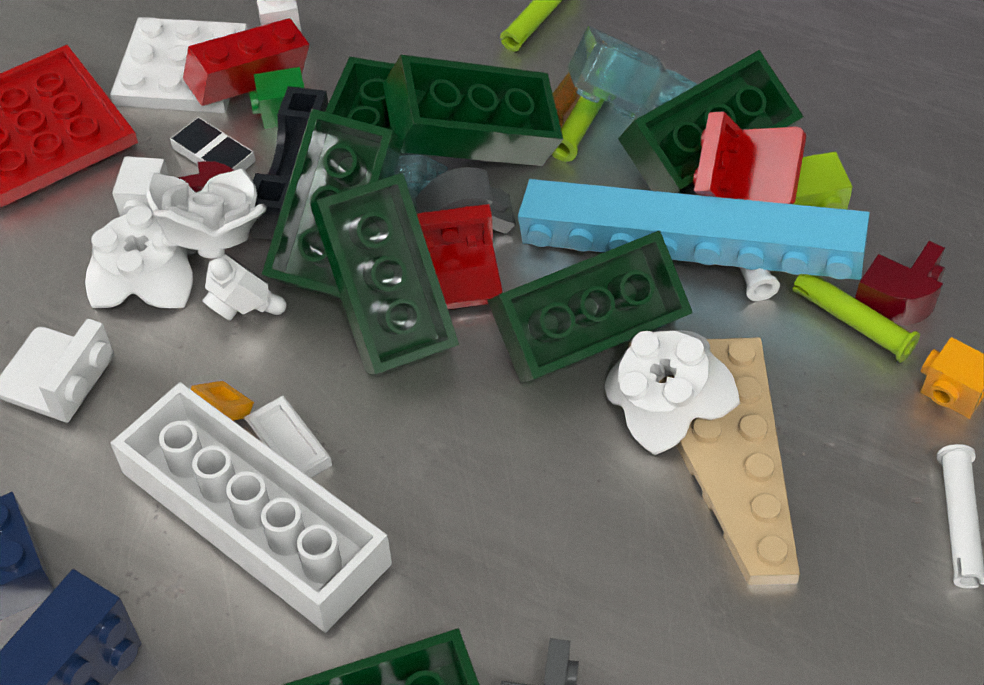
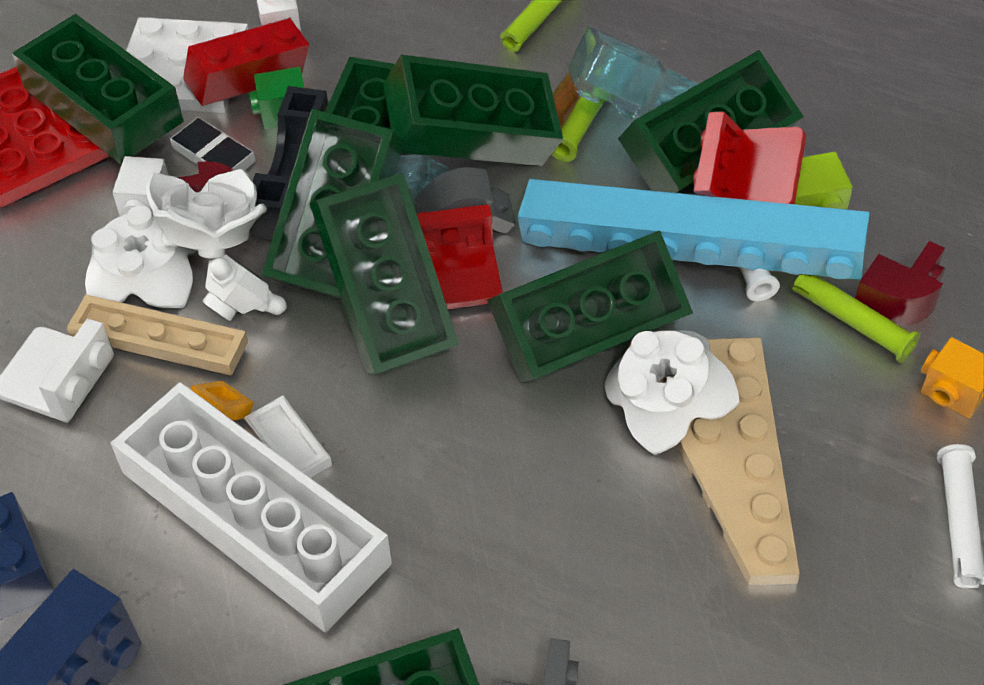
(98, 87): none -> dark green brick
(163, 334): none -> tan plate

